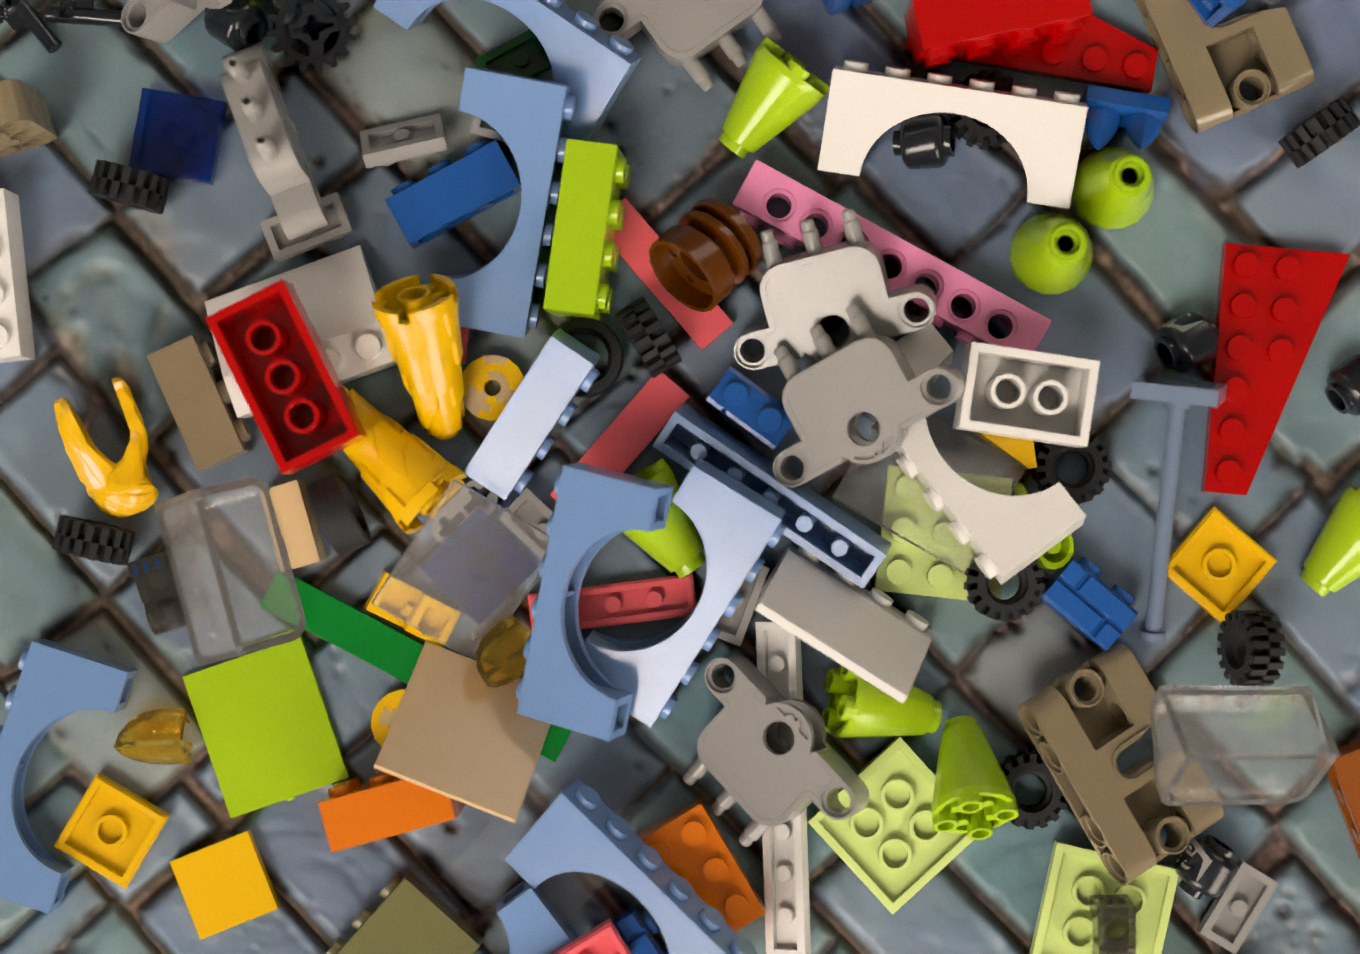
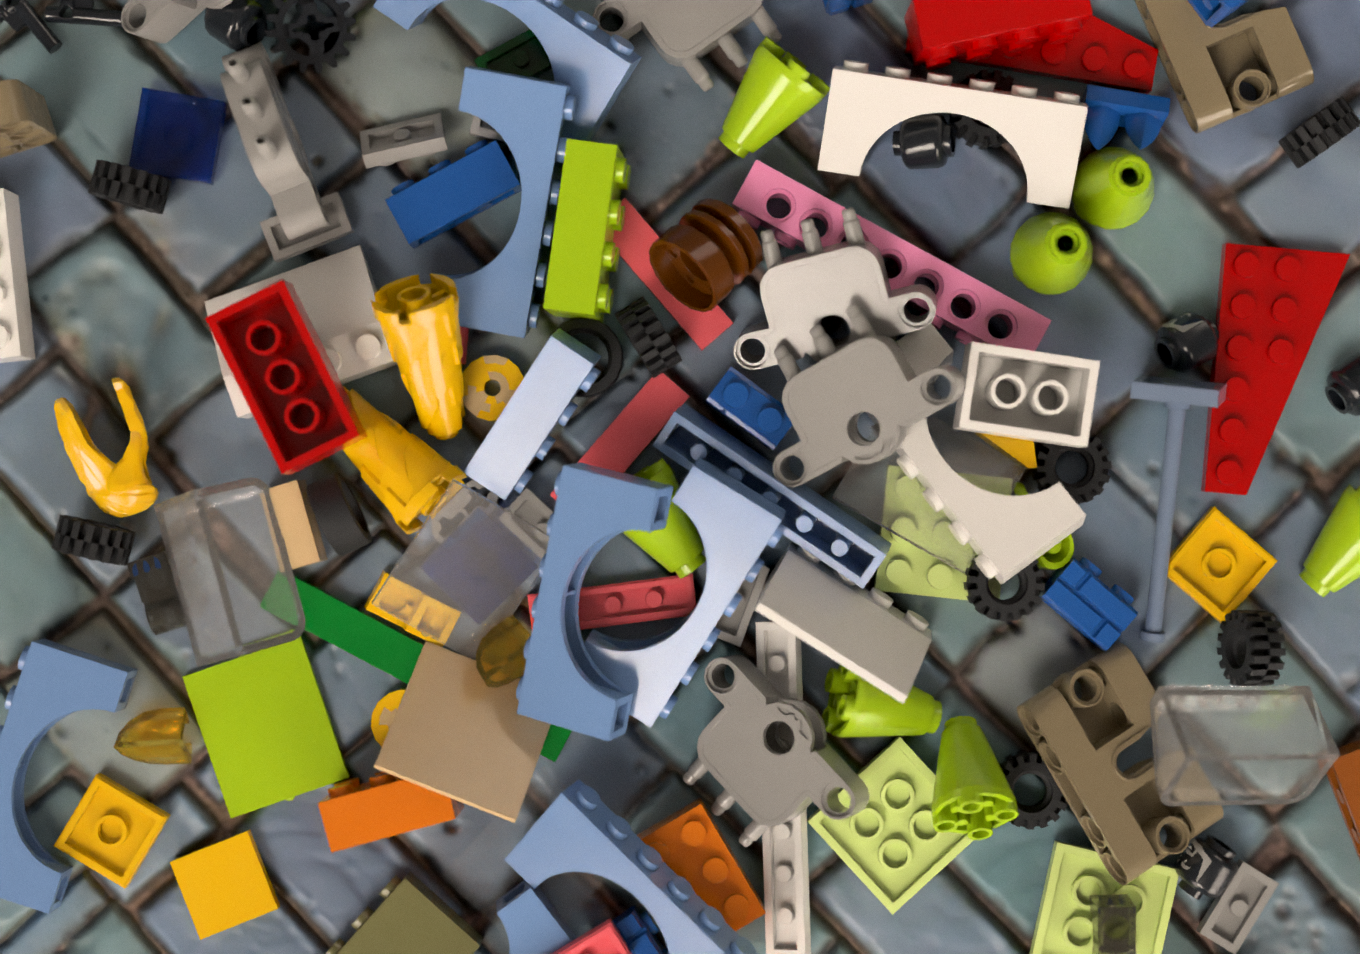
(200, 402): dark tan brick -> none

